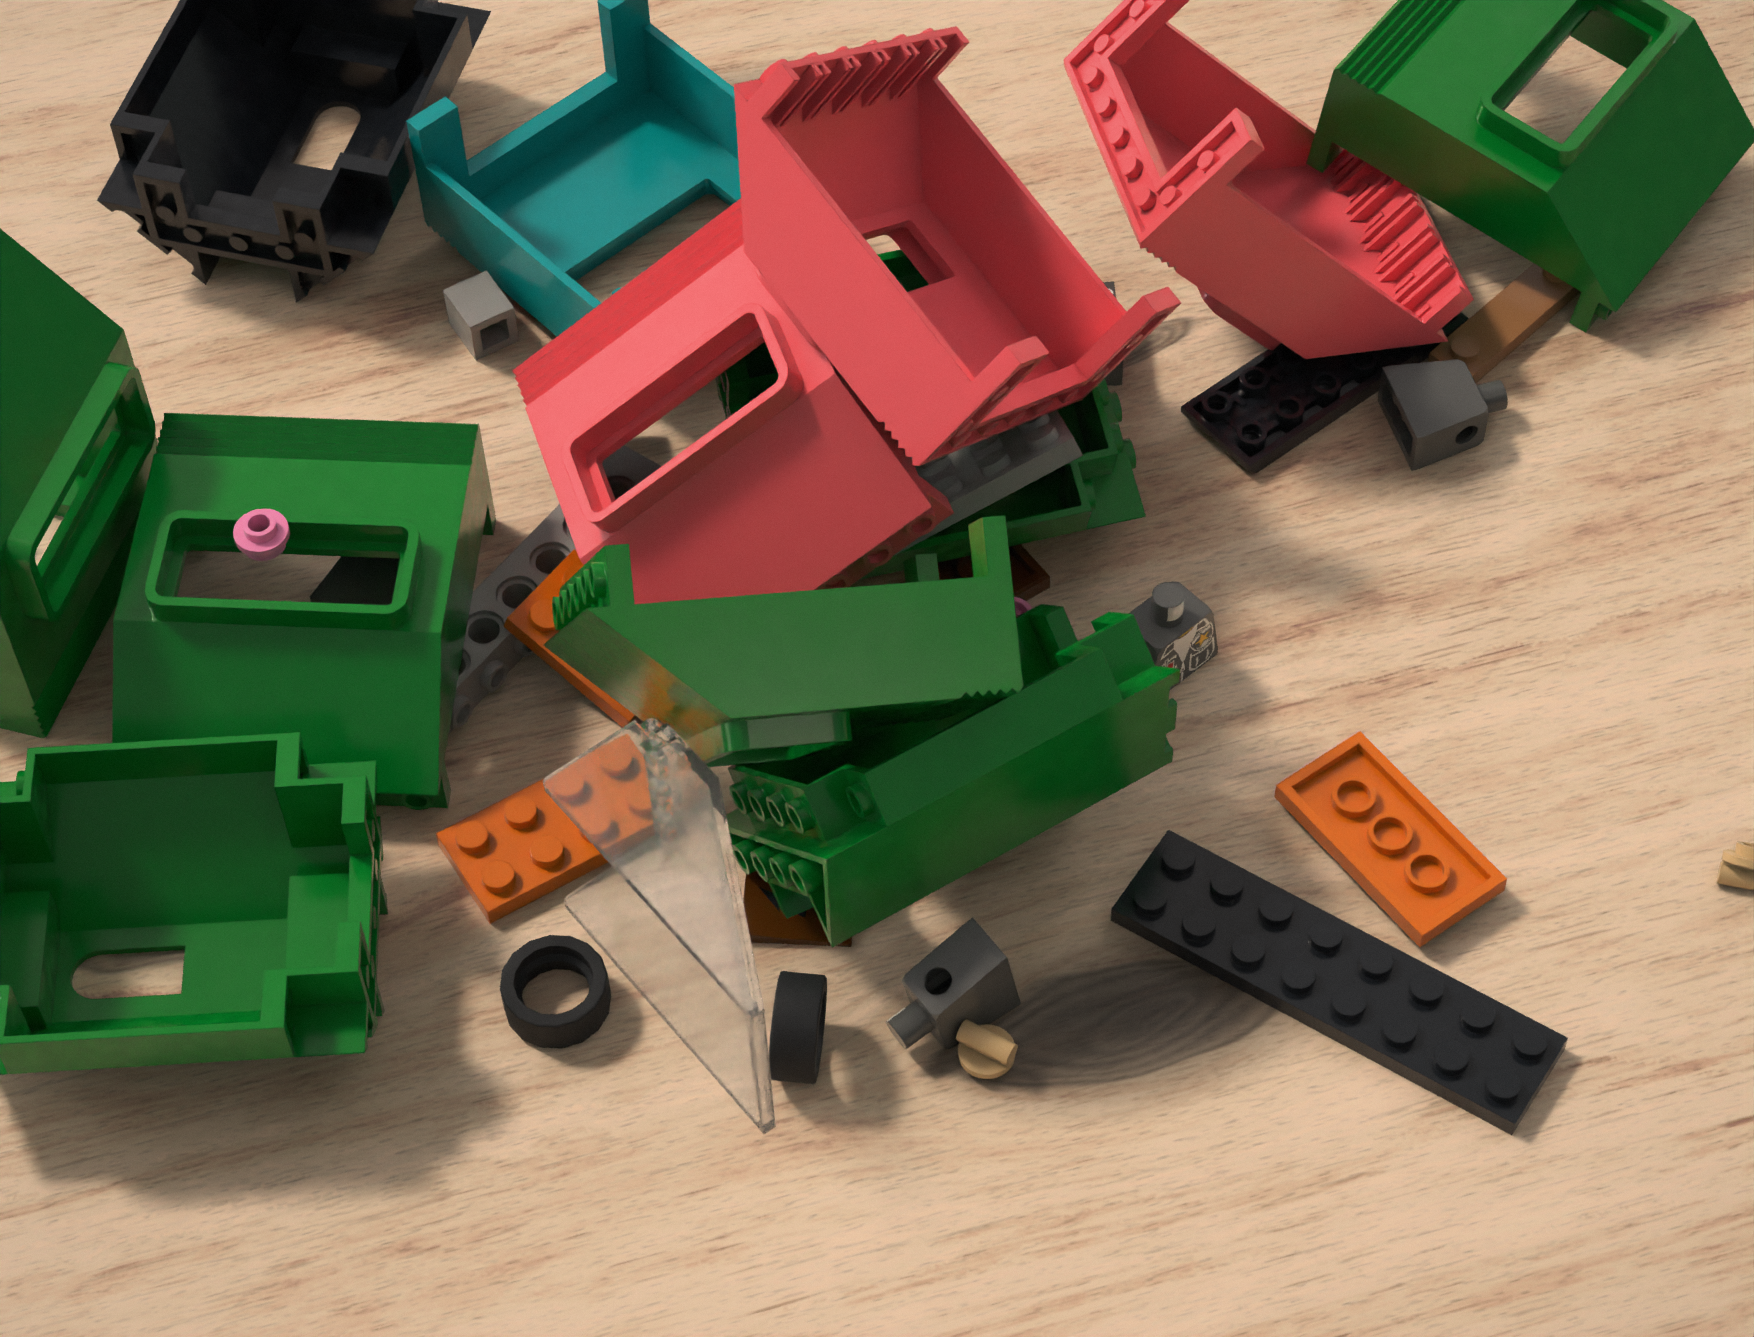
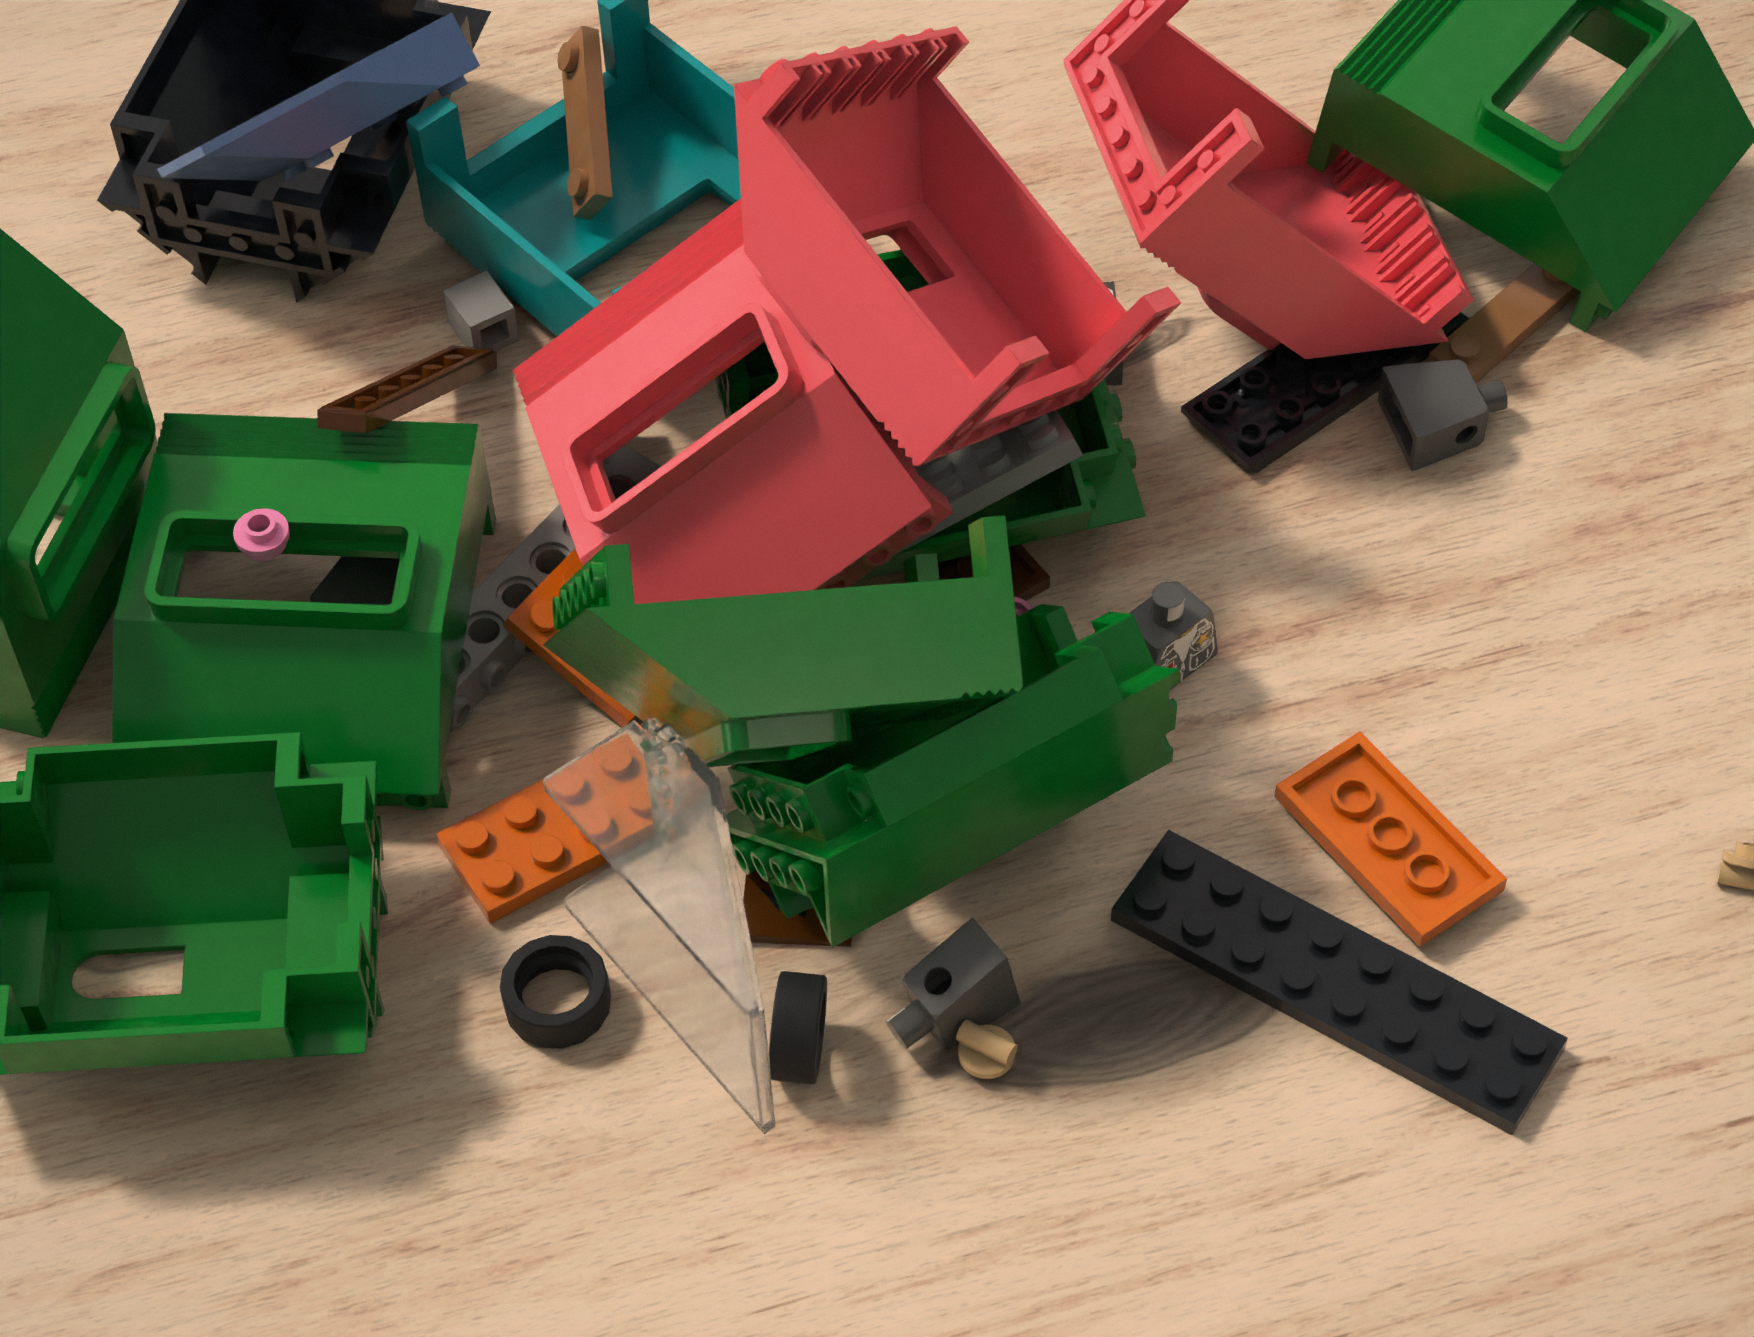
(364, 95): none -> medium blue wedge
(406, 389): none -> reddish brown tile
(585, 123): none -> medium nougat plate

